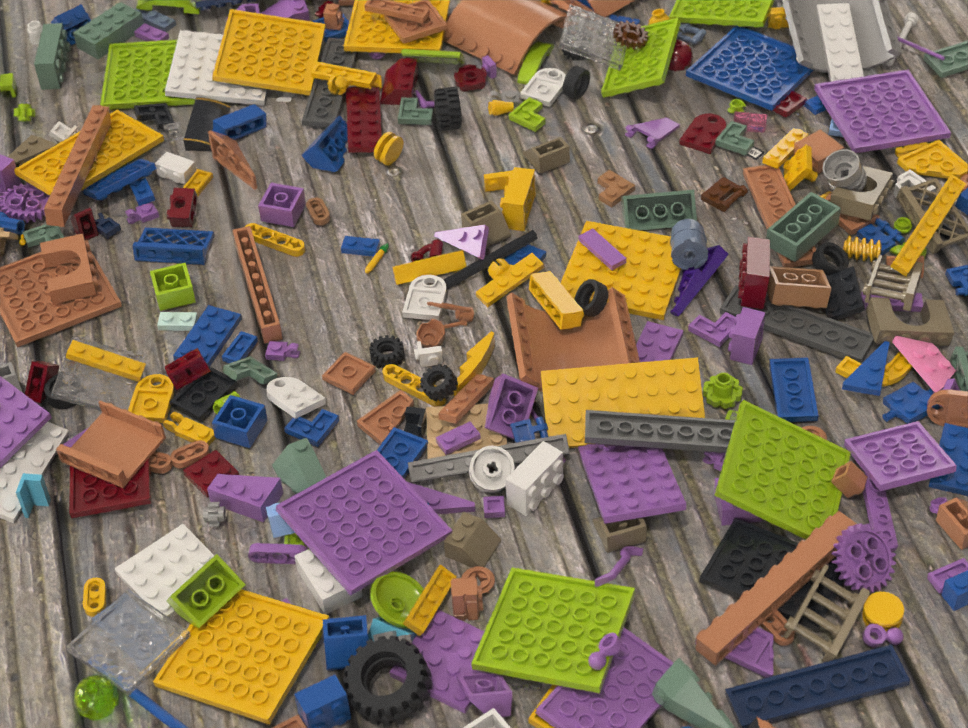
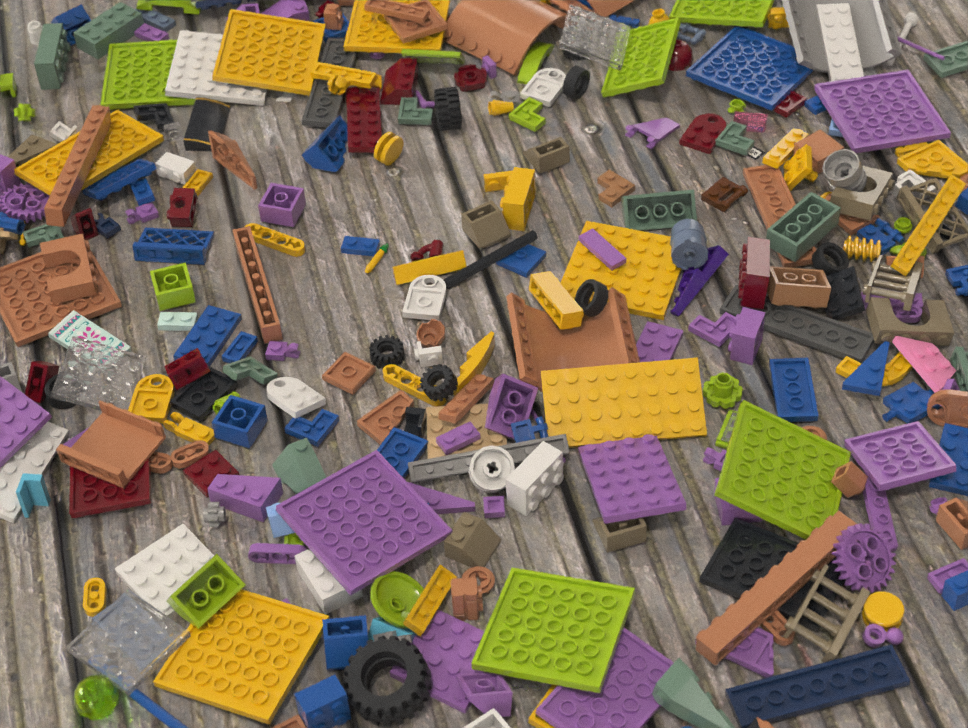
(81, 327): none -> light aqua tile
(105, 360): yellow plate -> none
(241, 122): blue brick -> none
(318, 211): medium nougat plate -> none
(464, 314): nougat plant -> none
(469, 239): wing -> none
(507, 277): yellow plate -> none
(608, 646): medium lavender plate -> none
(625, 553): medium lavender piece -> none
(630, 34): reddish brown gear -> none
(657, 431): dark grey plate -> none
(907, 316): none -> medium lavender plate

